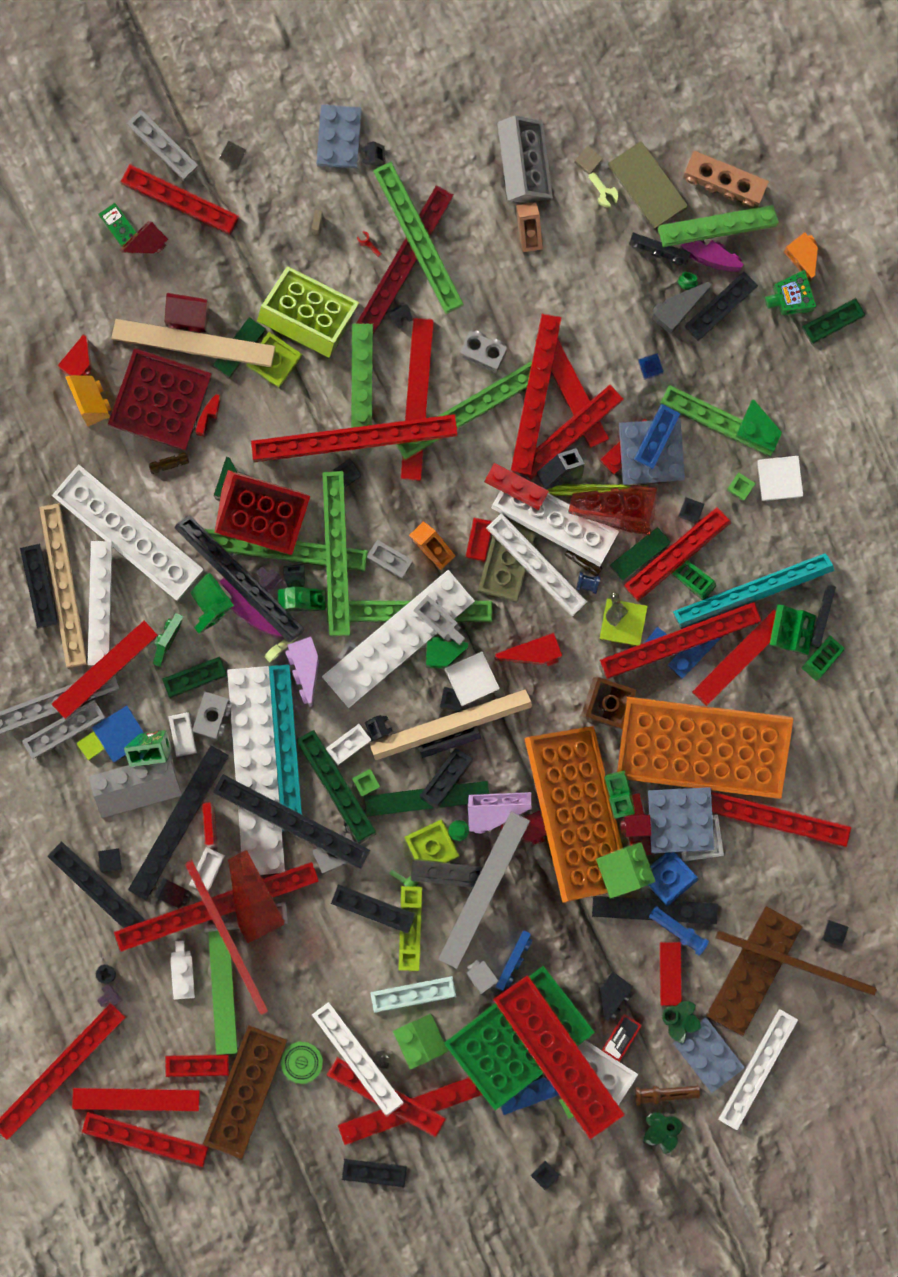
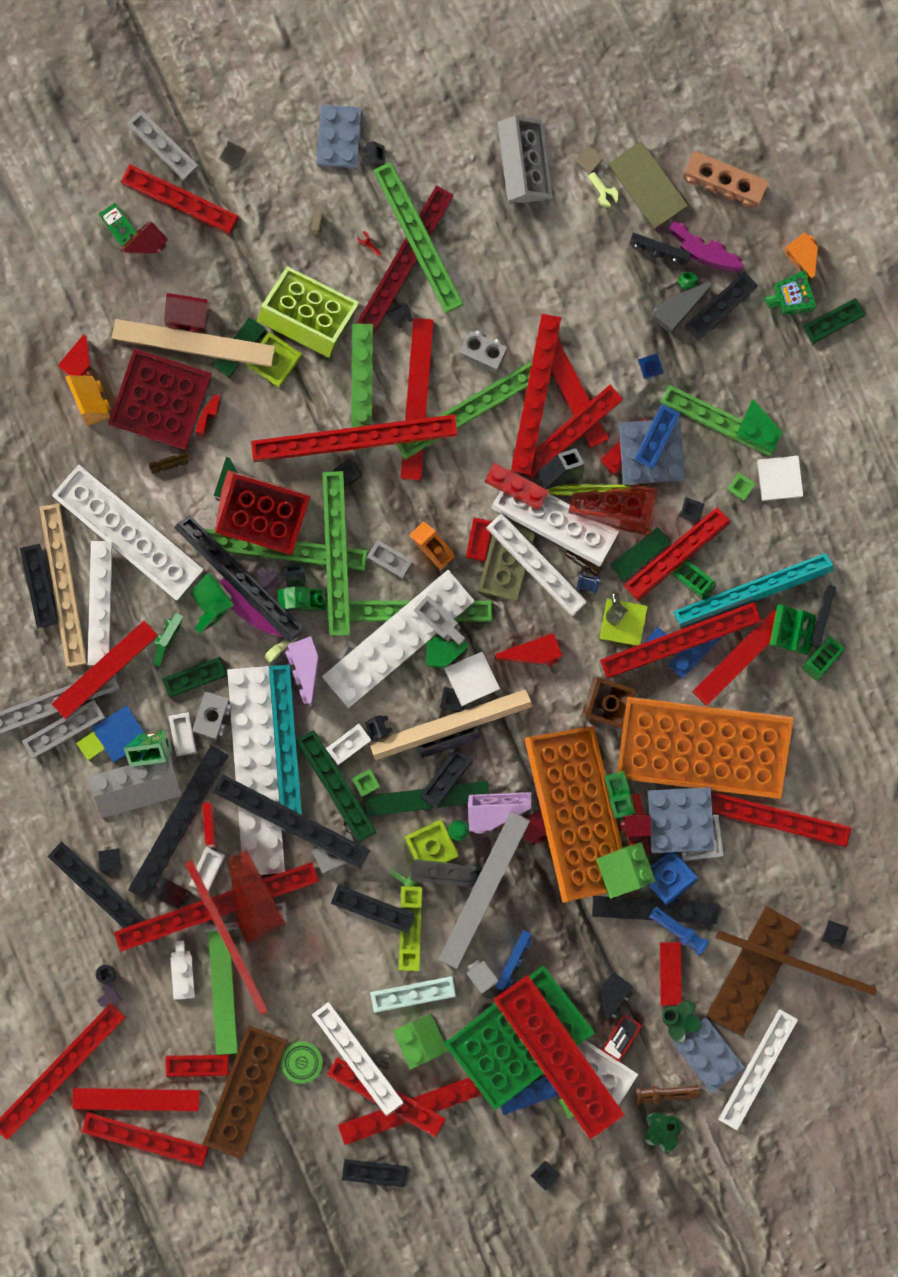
(529, 226): nougat slope -> none
(718, 225): bright green plate -> none

